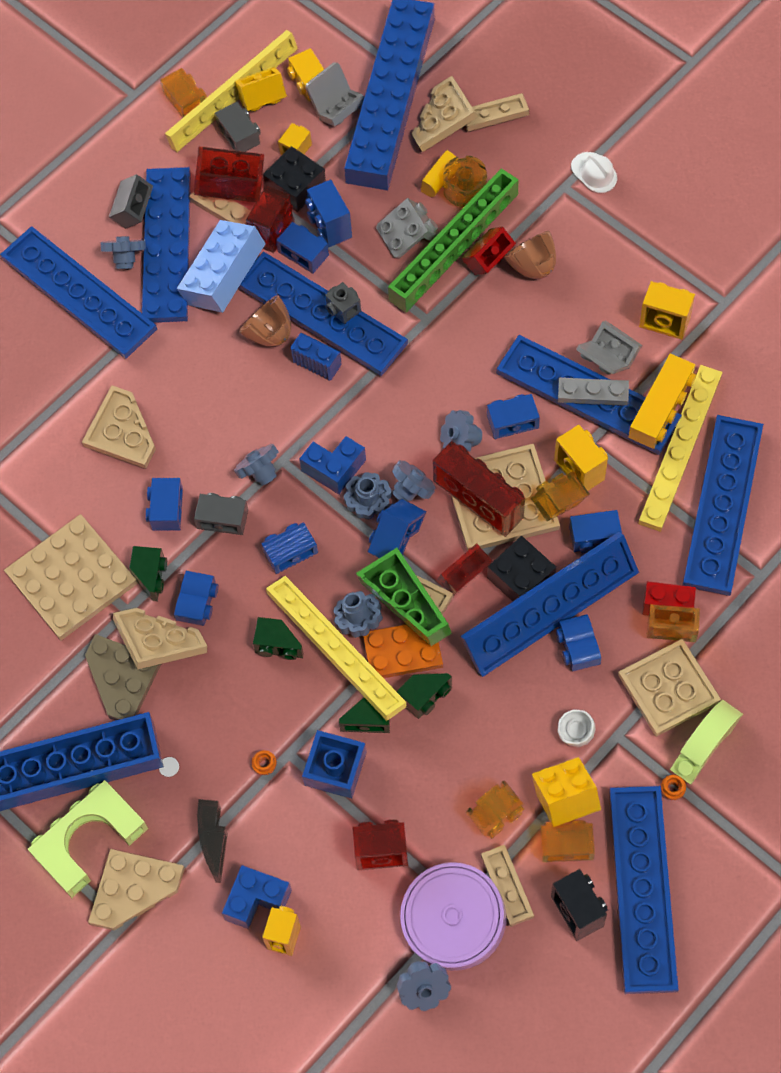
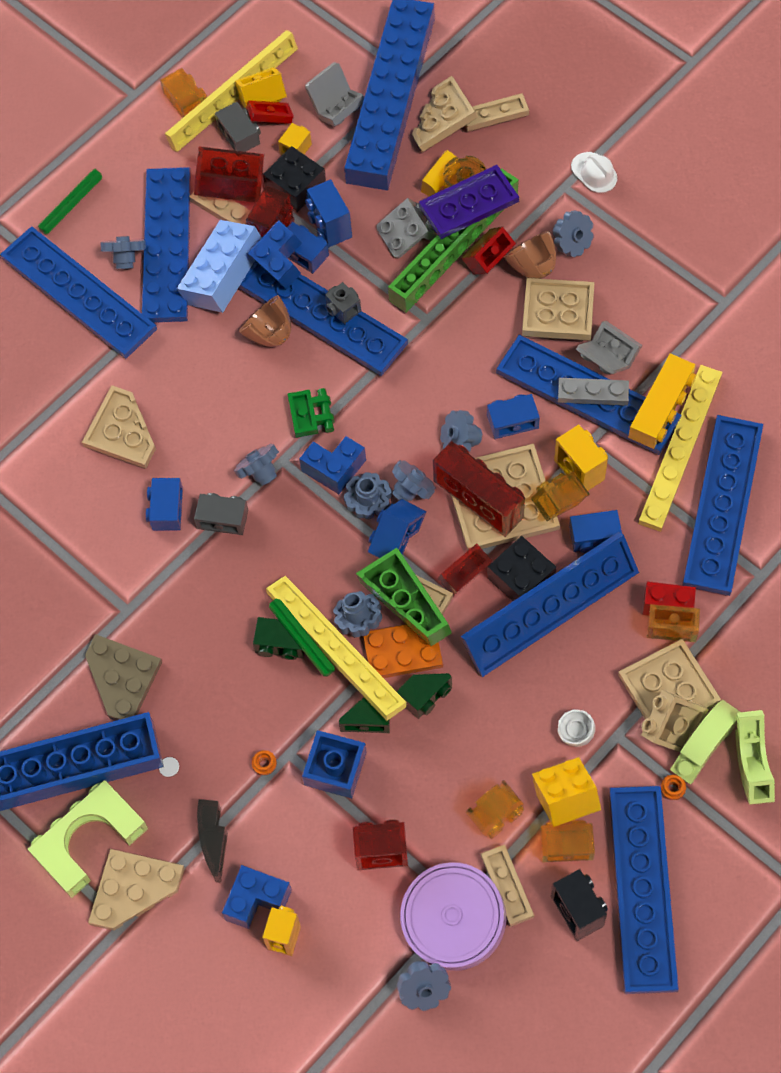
(70, 201): none -> green axle
(70, 577): tan plate -> none
(131, 201): dark grey brick -> none
(147, 568): dark green slope -> none
(156, 639): tan plate -> none
(195, 598): blue brick -> none
(269, 112): none -> red plate
(273, 254): none -> blue brick
(289, 547): blue brick -> none
(301, 637): none -> green axle
(303, 413): none -> green plate
(304, 68): yellow brick -> none
(316, 356): blue brick -> none
(469, 201): none -> dark purple plate
(558, 309): none -> tan plate
(573, 233): none -> sand blue plant
(579, 642): blue brick -> none
(666, 310): yellow brick -> none
(672, 720): none -> tan plate
(752, 758): none -> yellowish green arch

